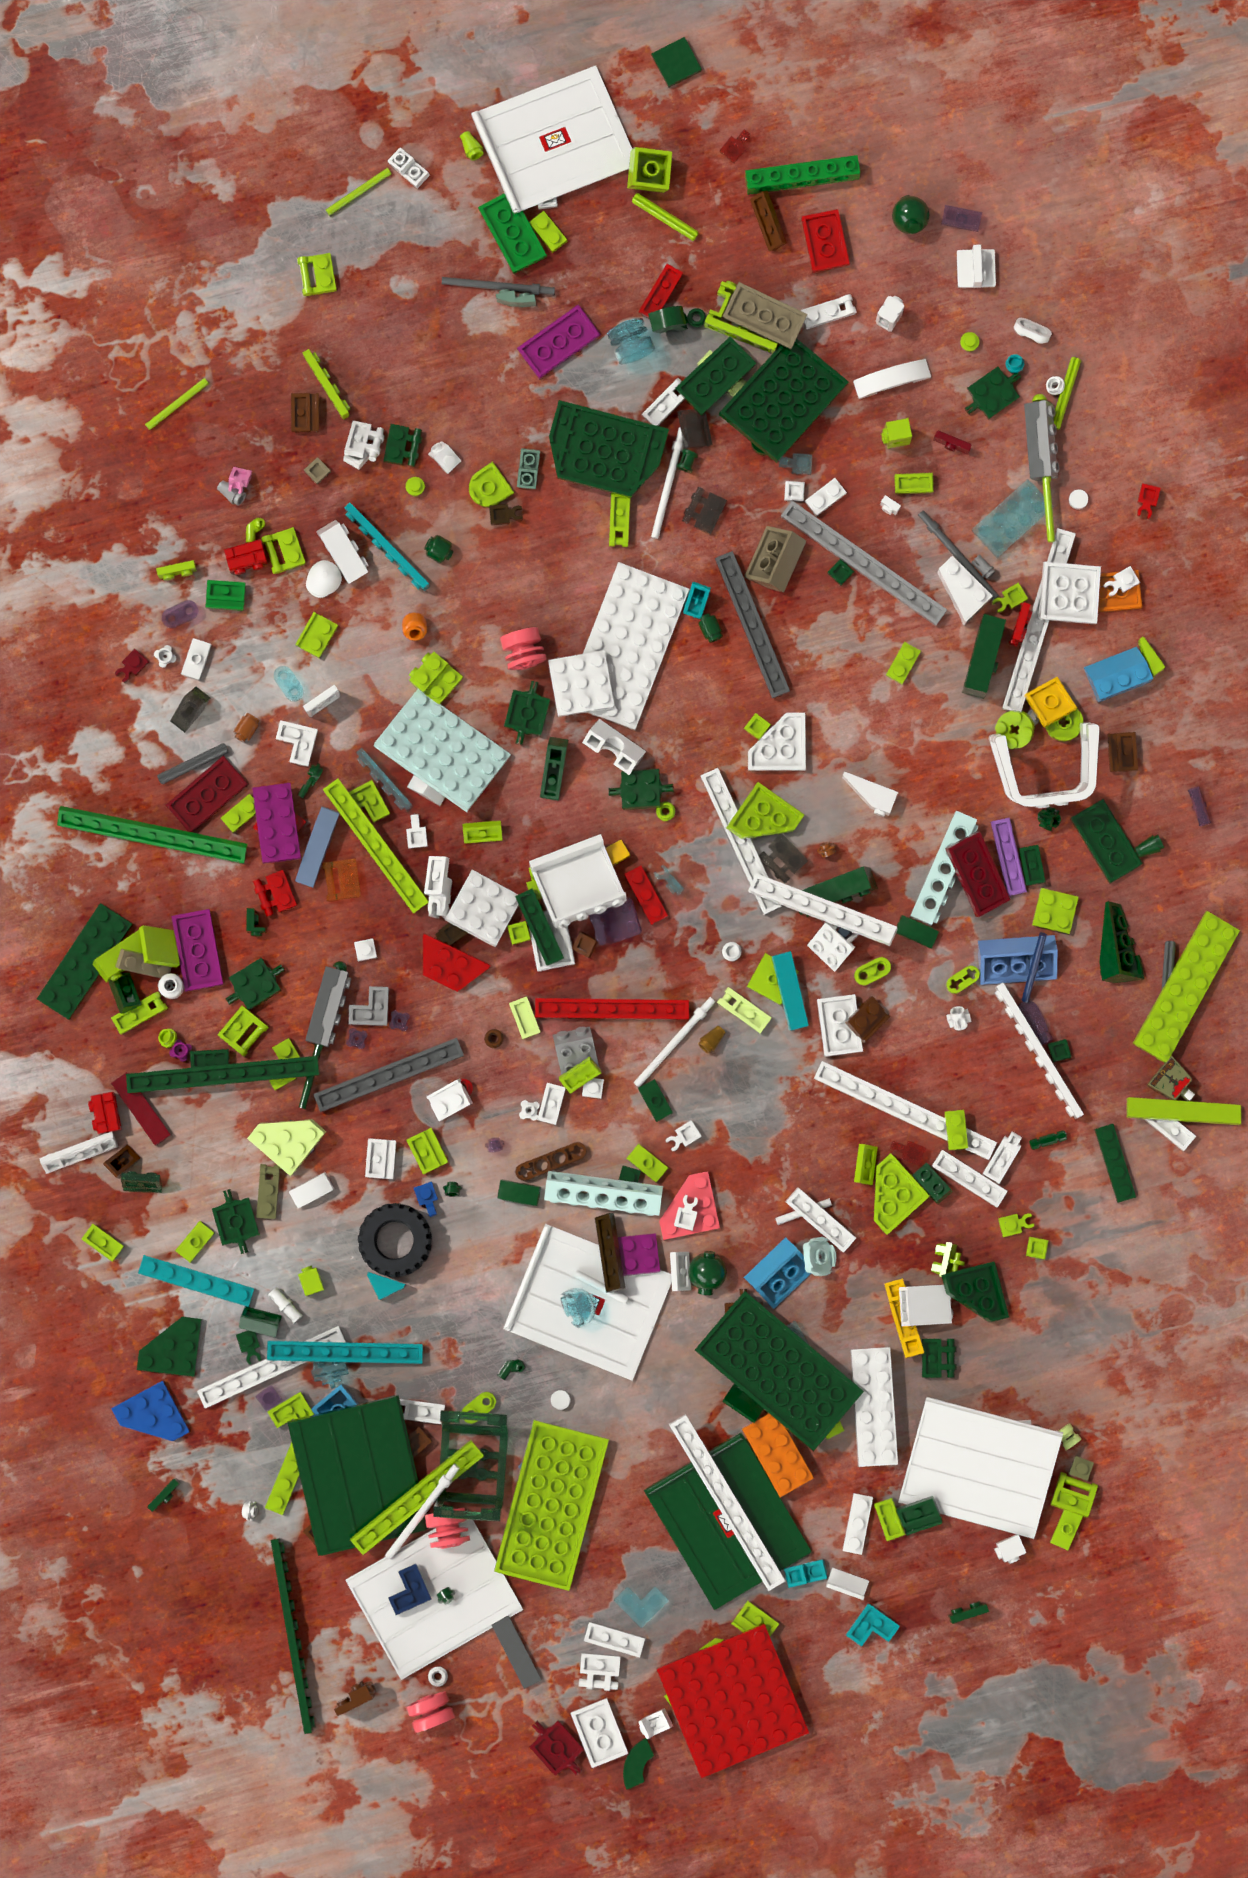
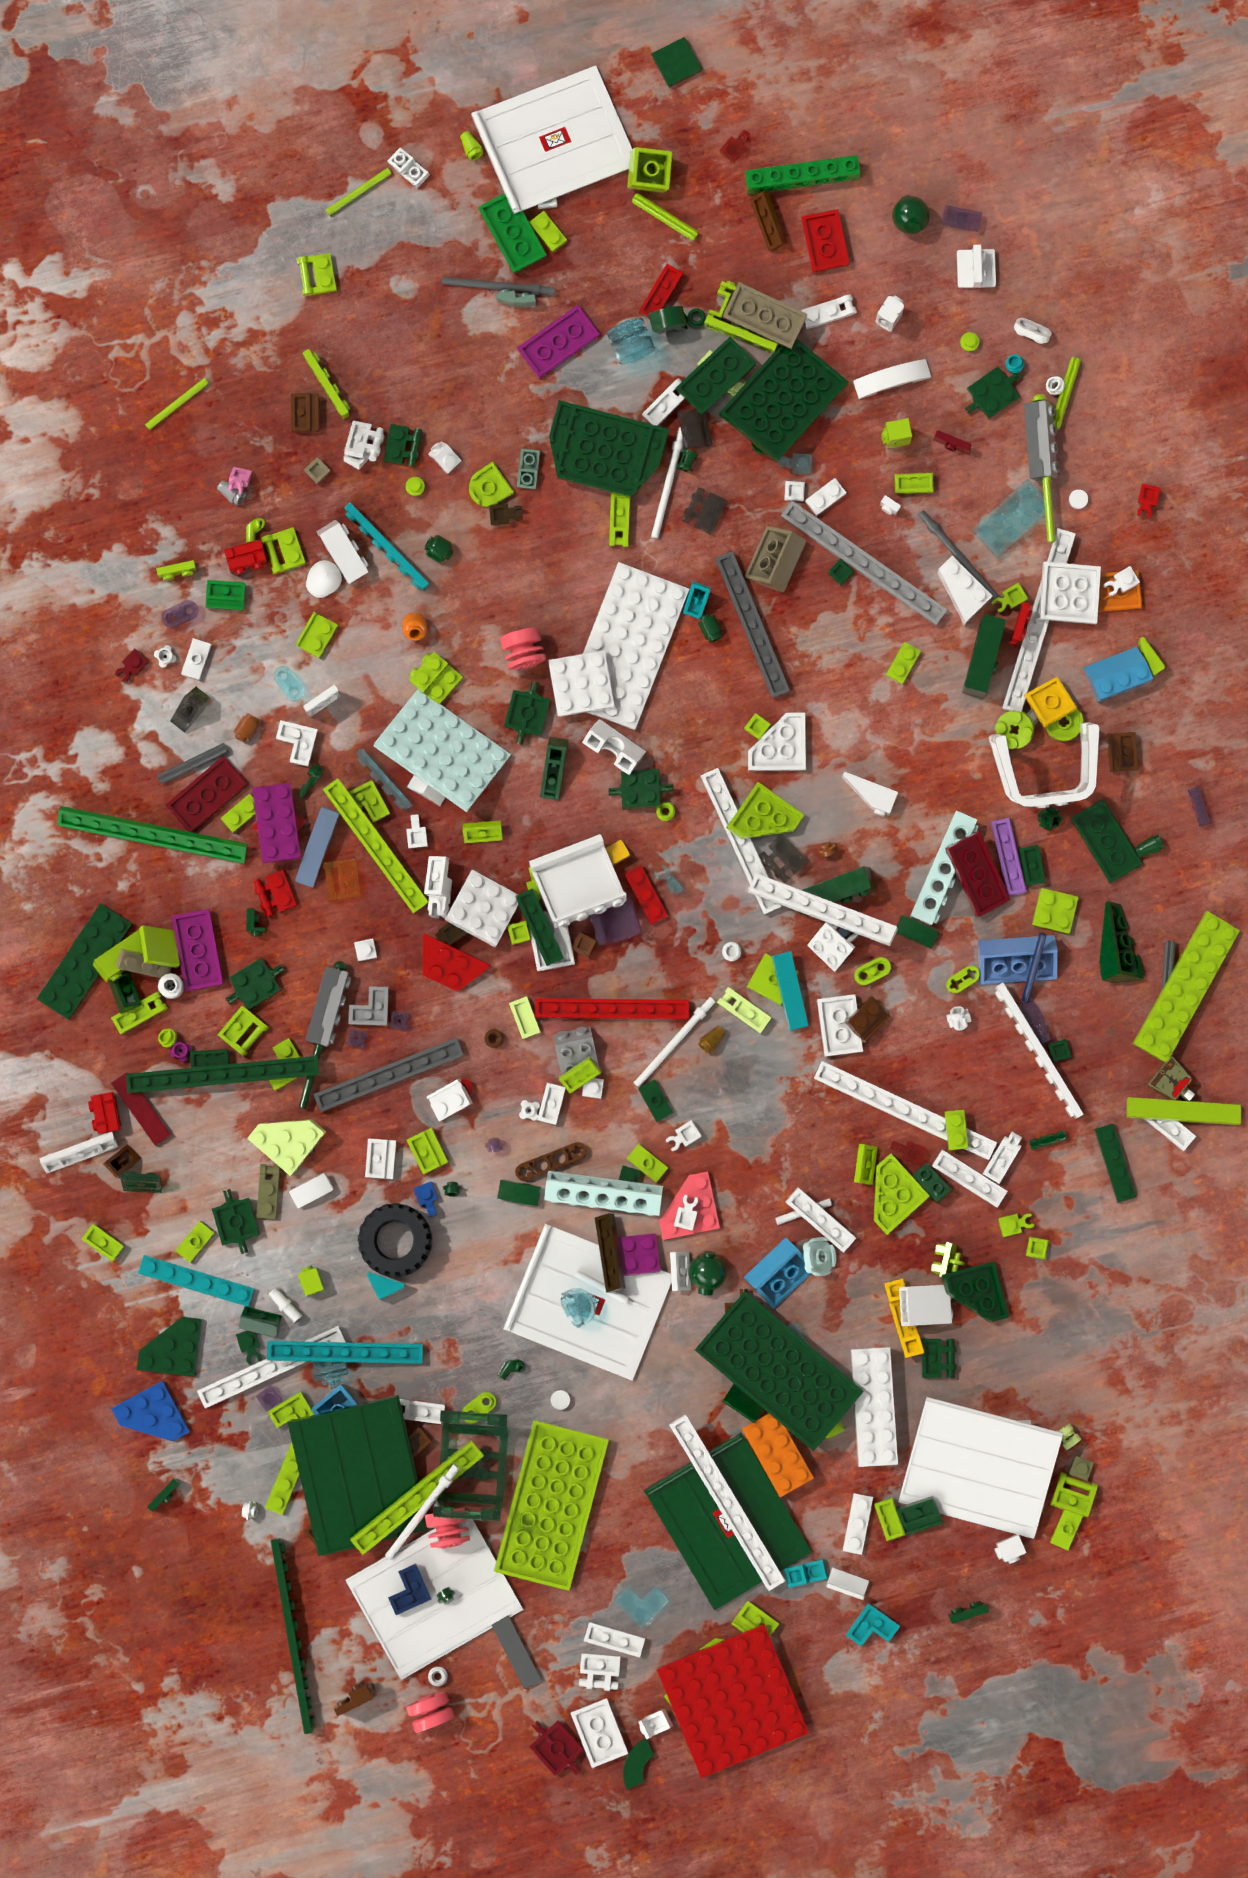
(986, 570): light grey pin -> none

